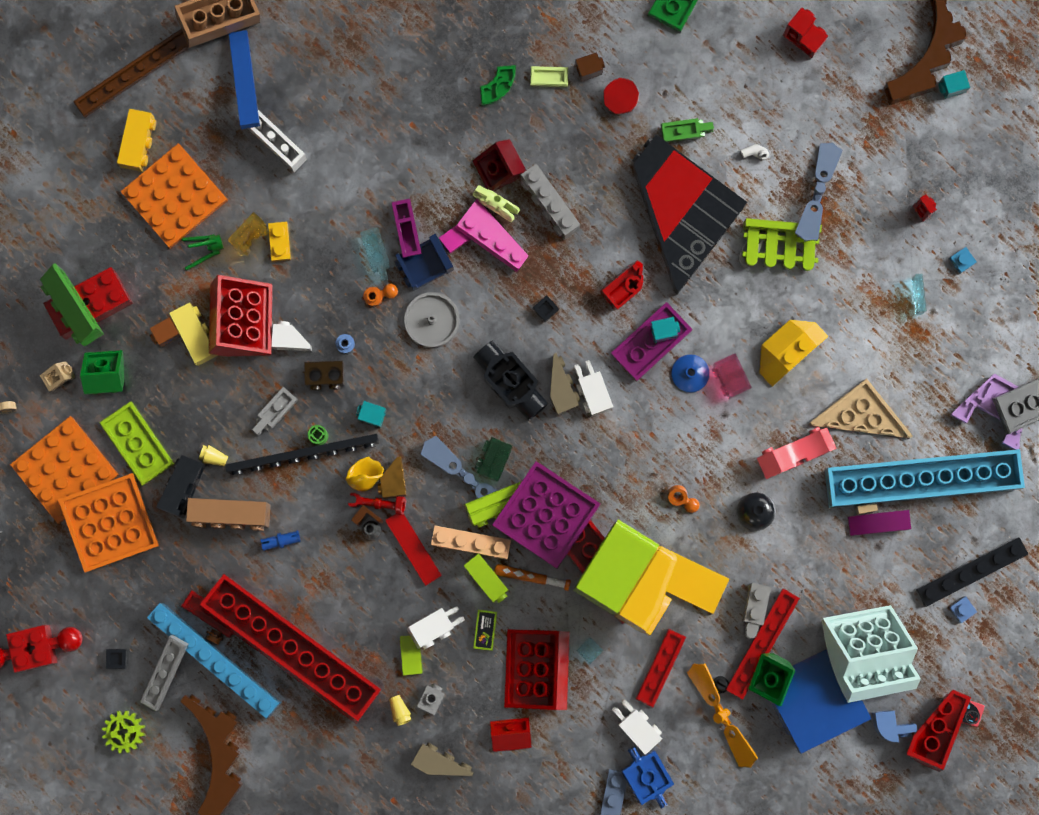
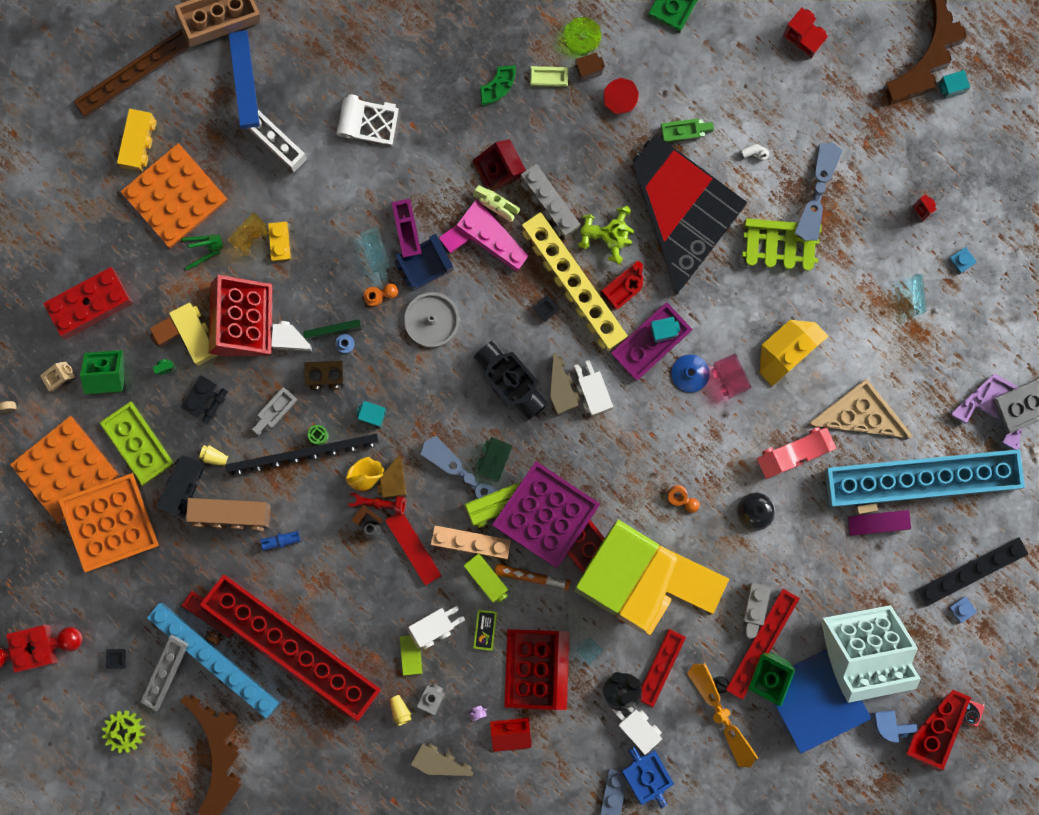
(71, 306): bright green slope -> none
(163, 367): none -> green plate
(199, 396): none -> black plate
(332, 330): none -> dark green tile
(351, 118): none -> white piece
(477, 713): none -> lavender plate
(539, 224): none -> light yellow brick
(588, 44): none -> clear neon green plate
(614, 234): none -> lime piece
(626, 700): none -> black plate

